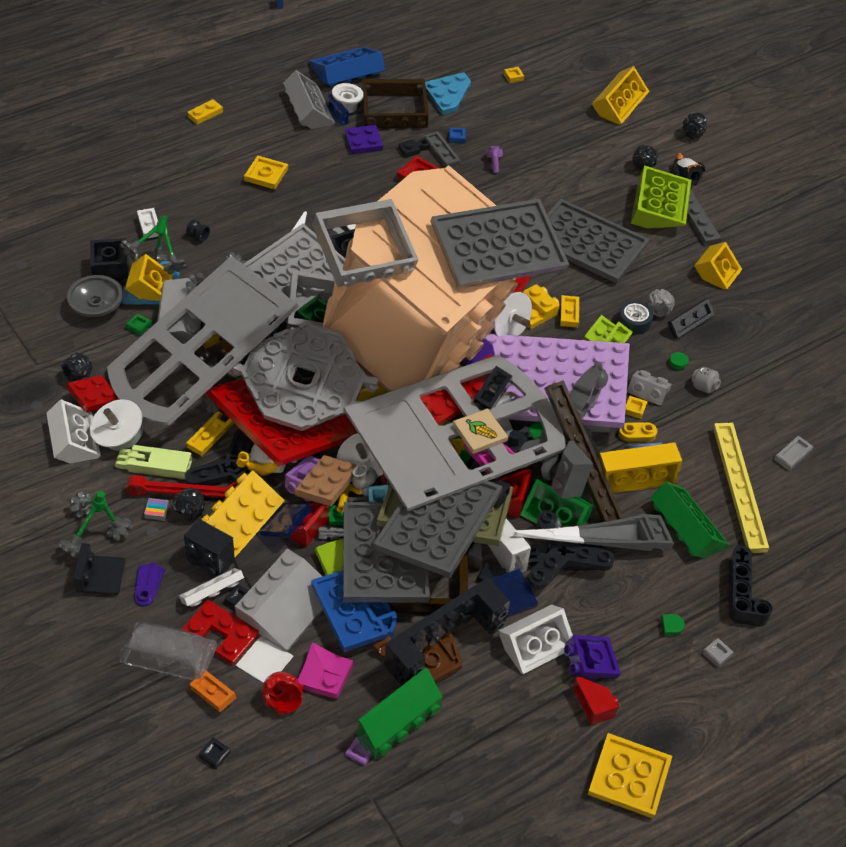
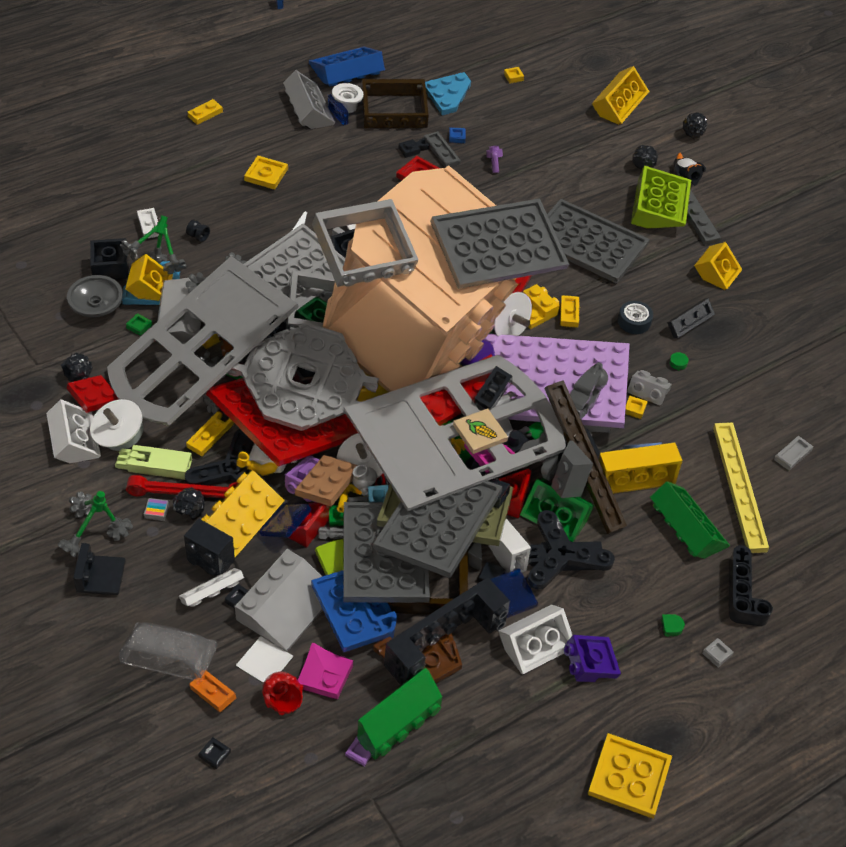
(148, 582): dark purple piece -> none
(237, 632): red plate -> none
(363, 139): dark purple plate -> none
(595, 700): red slope -> none
(606, 331): lime slope -> none
(634, 532): dark grey plate -> none
(639, 432): yellow plate -> none
(660, 302): light grey piece -> none
(706, 379): light grey head -> none

